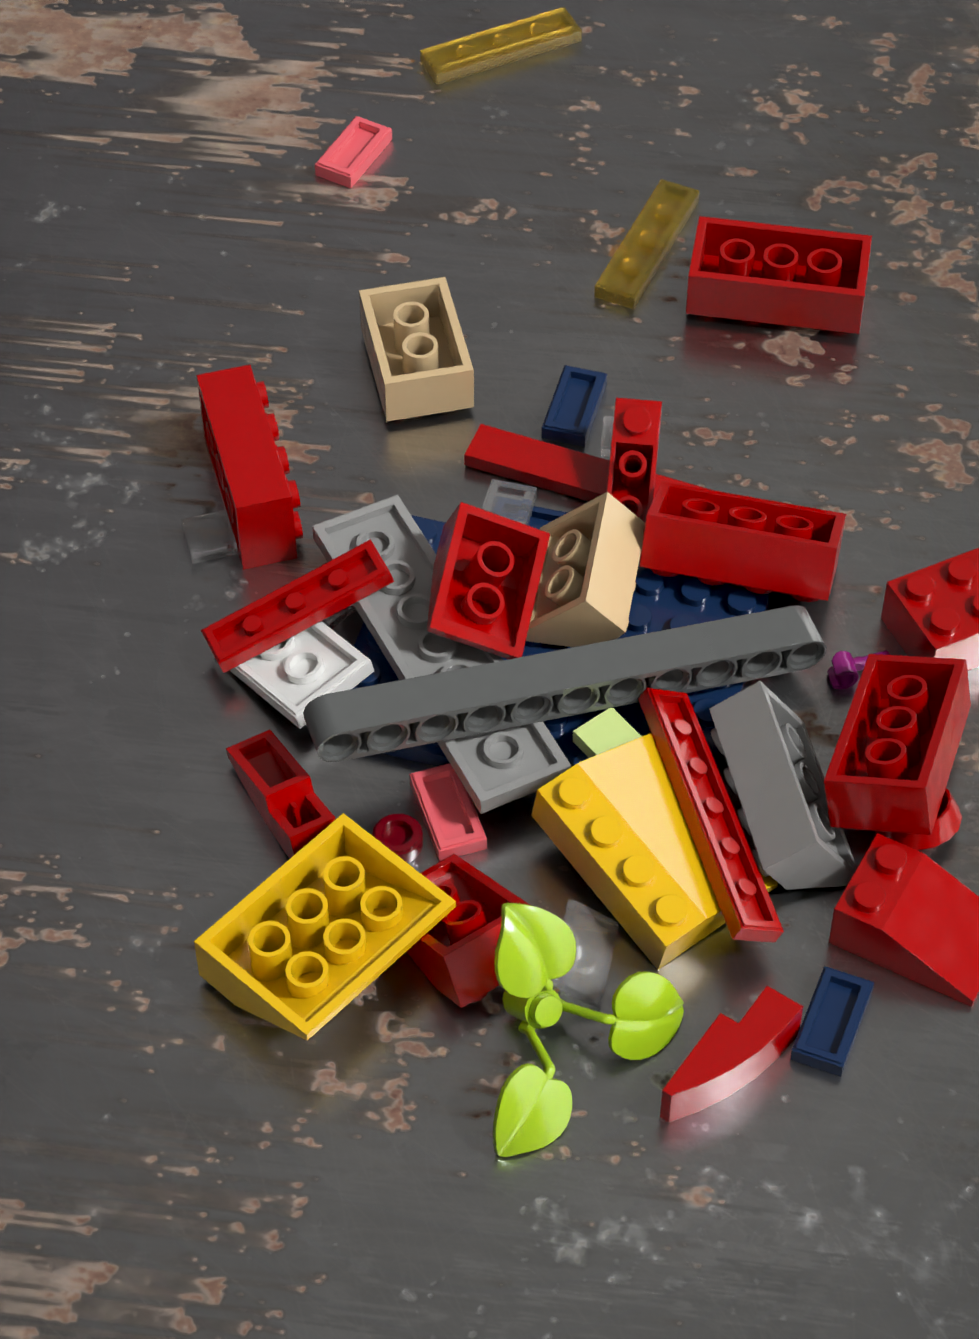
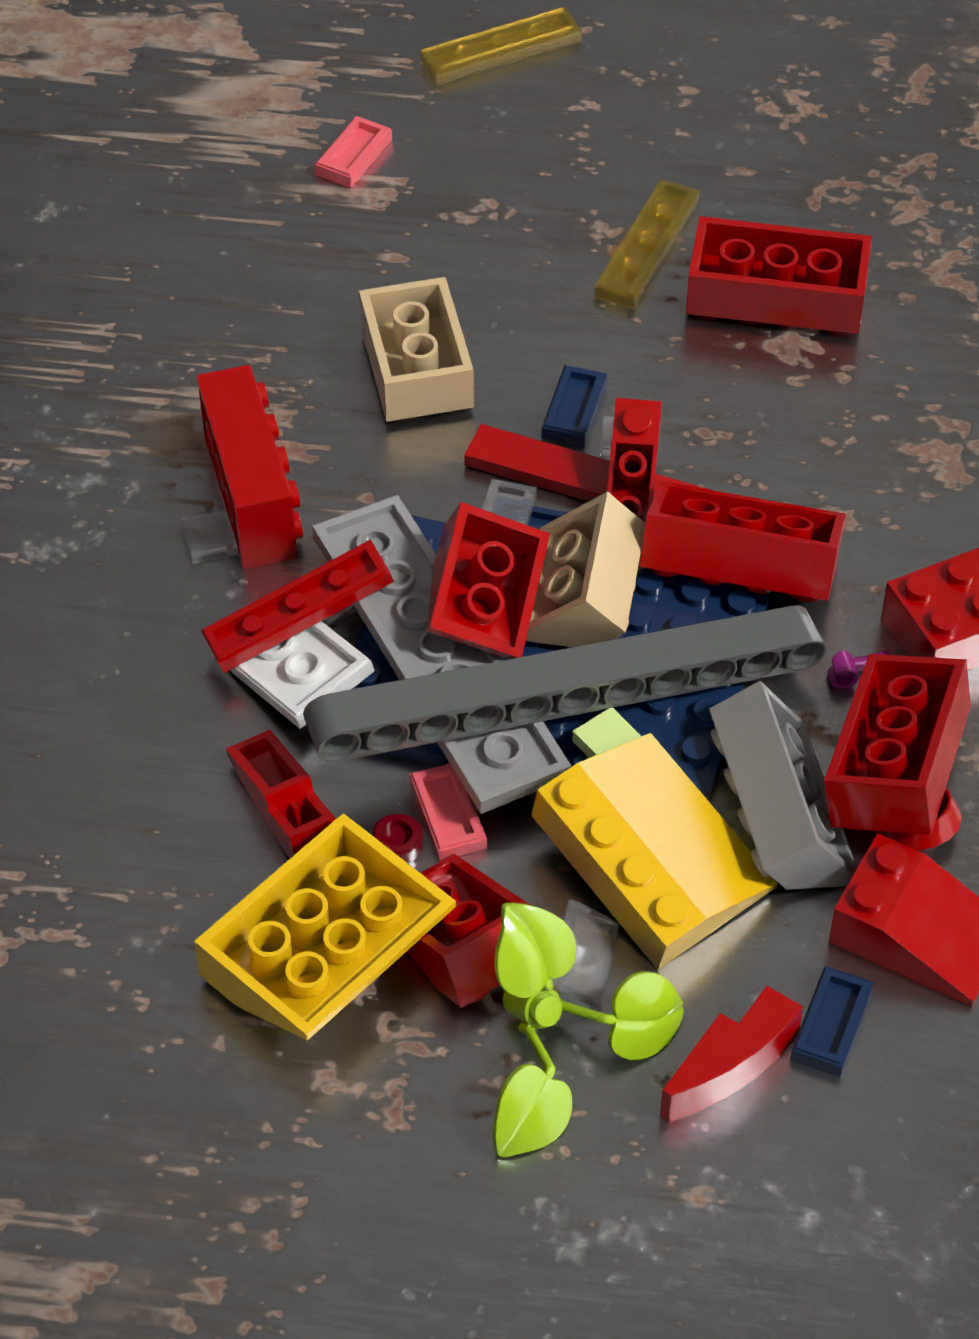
(710, 817): red tile -> none

